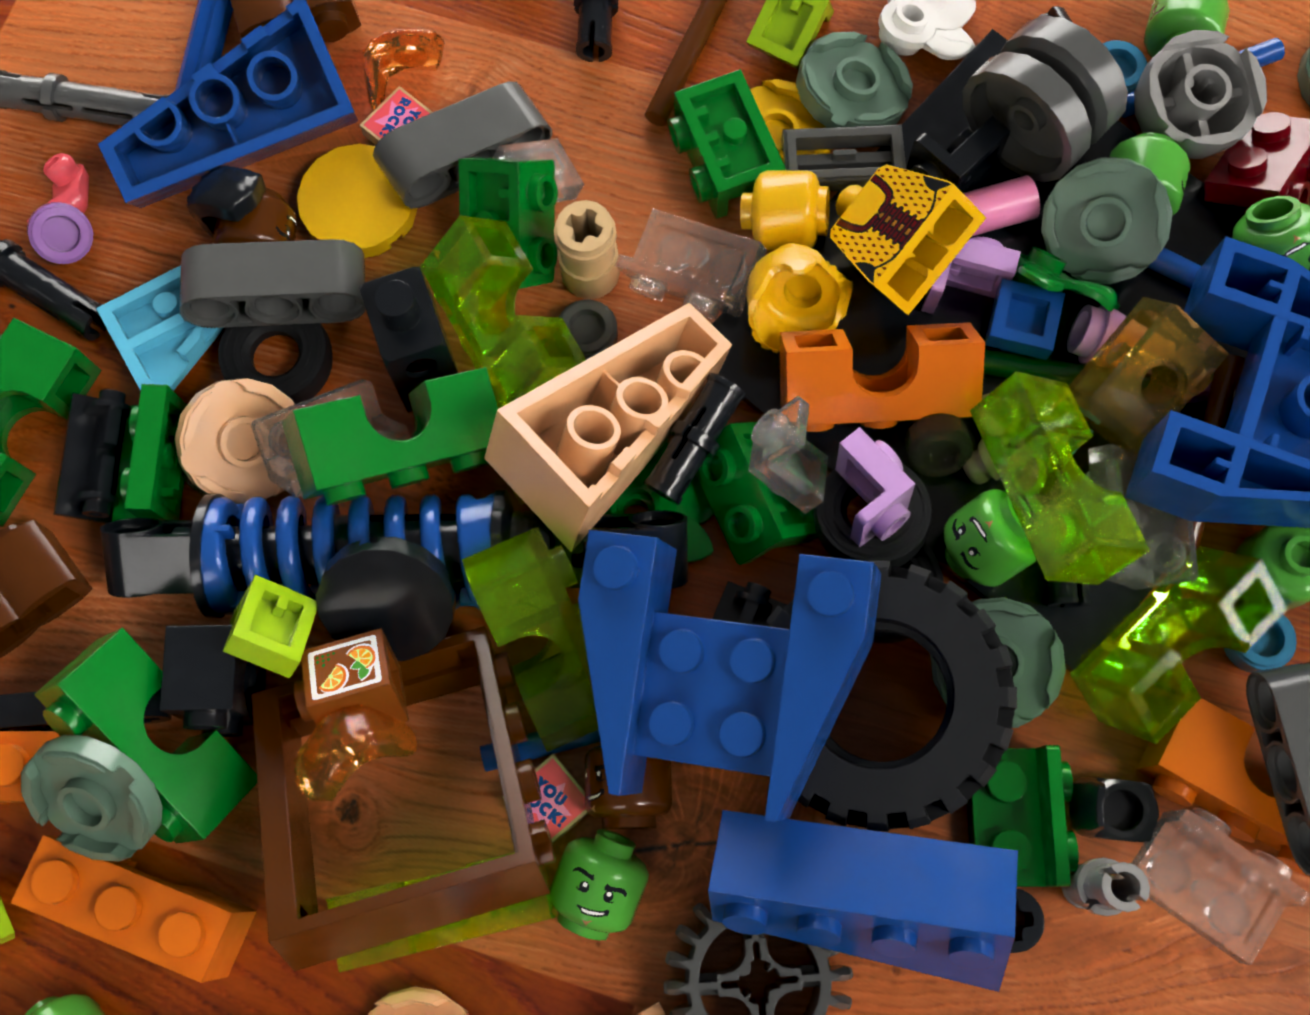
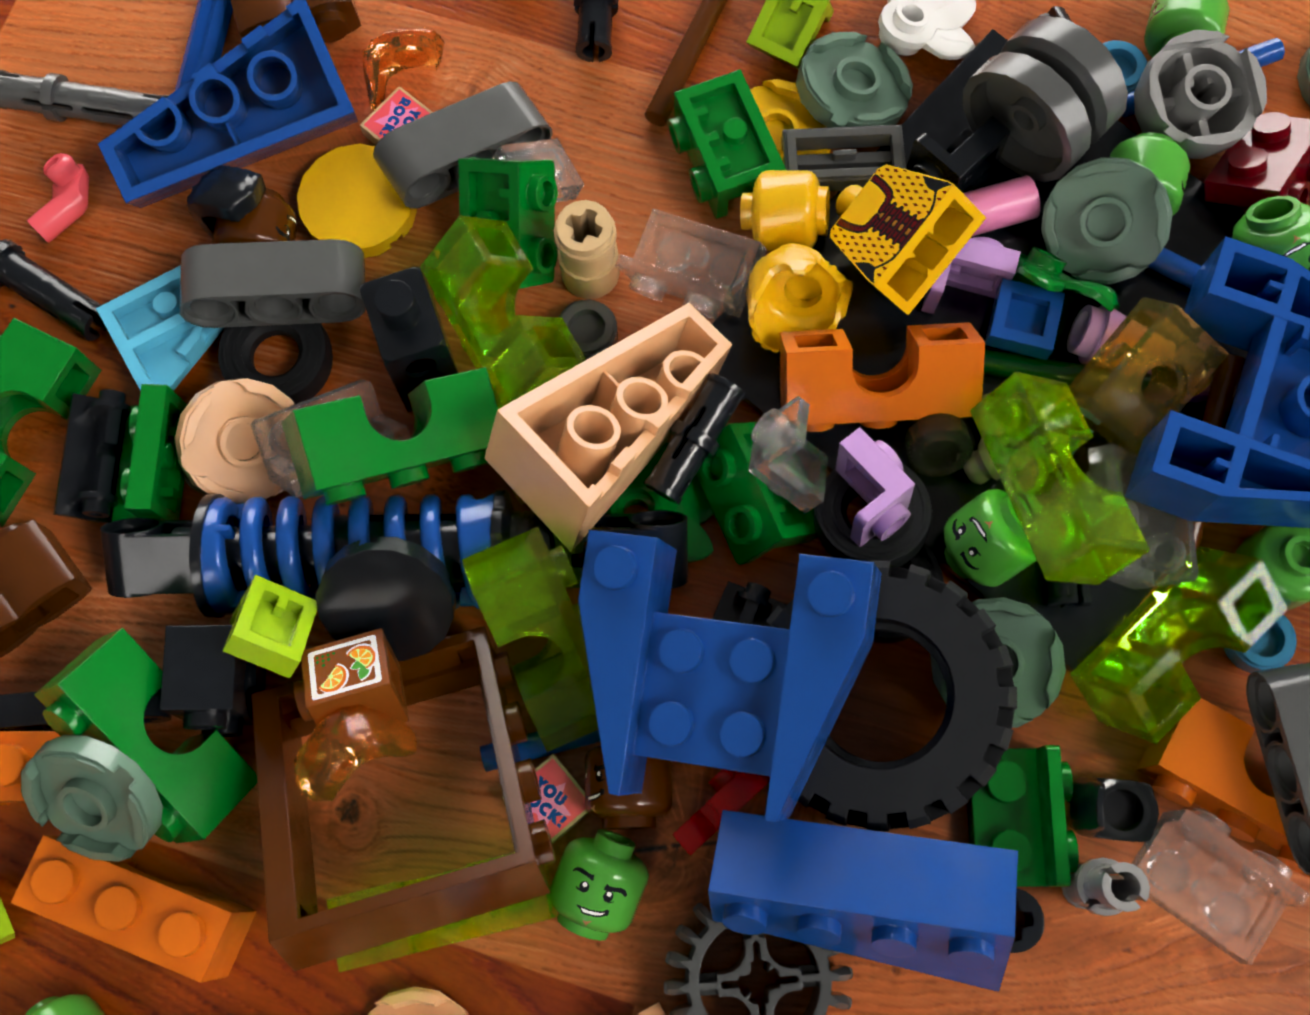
(60, 233): medium lavender tile -> none
(733, 792): none -> red plate

